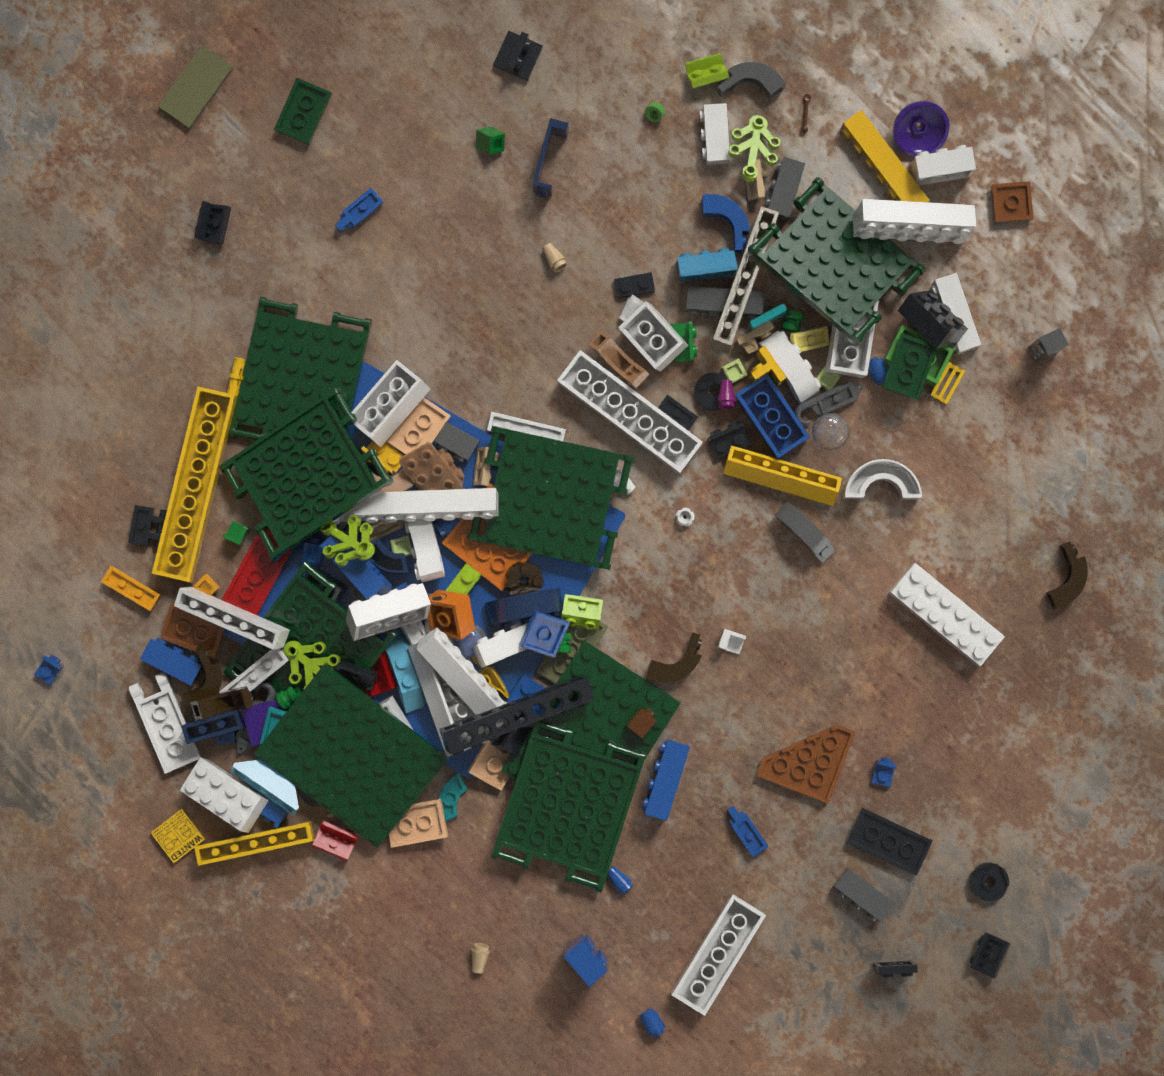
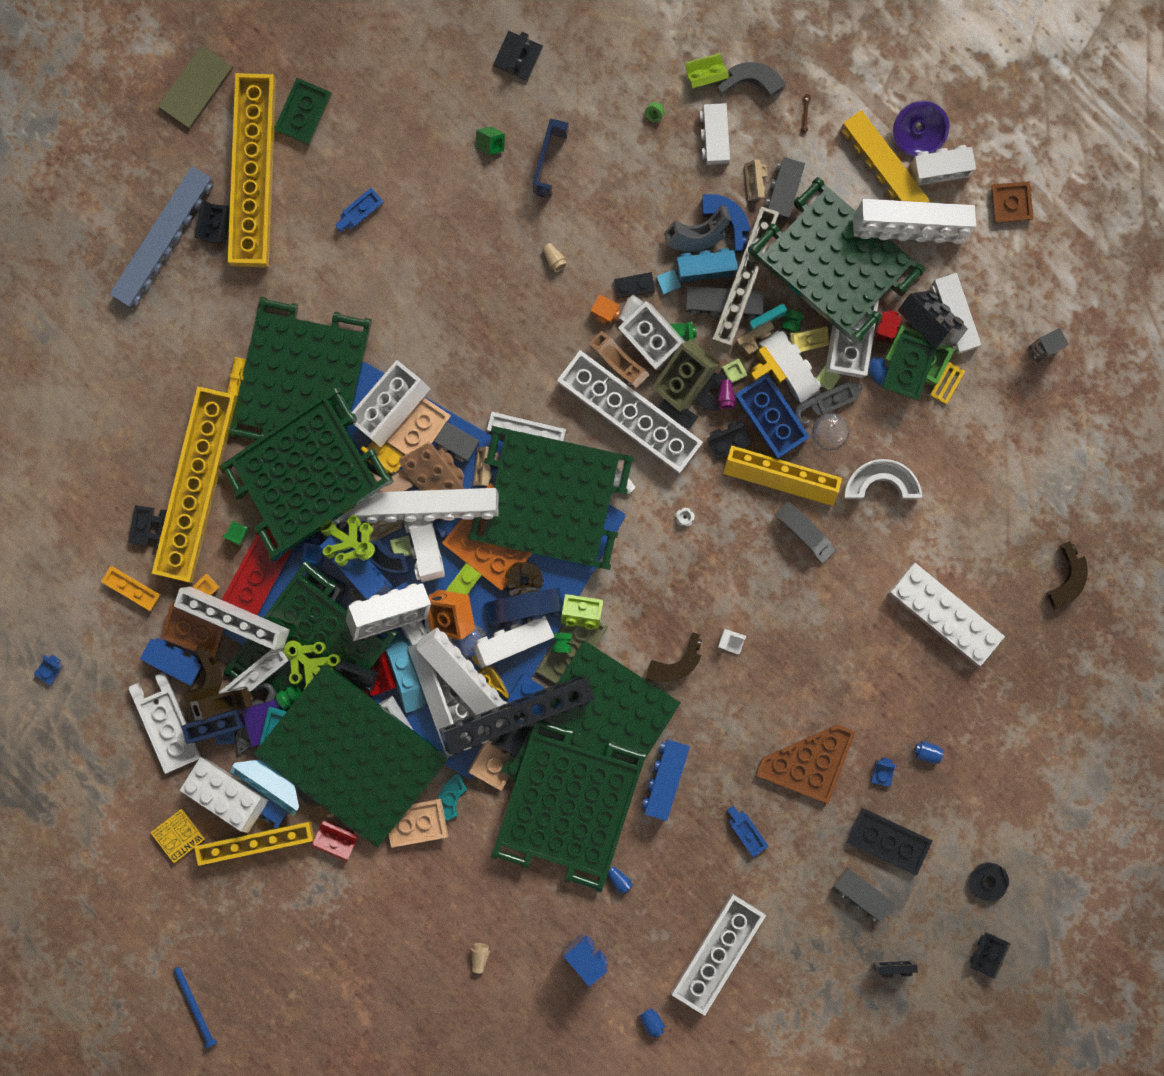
(162, 237): none -> sand blue brick
(194, 1008): none -> blue bar
(252, 170): none -> yellow brick
(544, 633): blue plate -> none
(605, 310): none -> orange brick
(641, 721): reddish brown brick -> none
(668, 282): none -> medium azure tile
(685, 375): none -> olive brick
(698, 237): none -> dark grey arch
(755, 145): lime plant -> none
(887, 327): none -> red brick
(928, 752): none -> blue brick

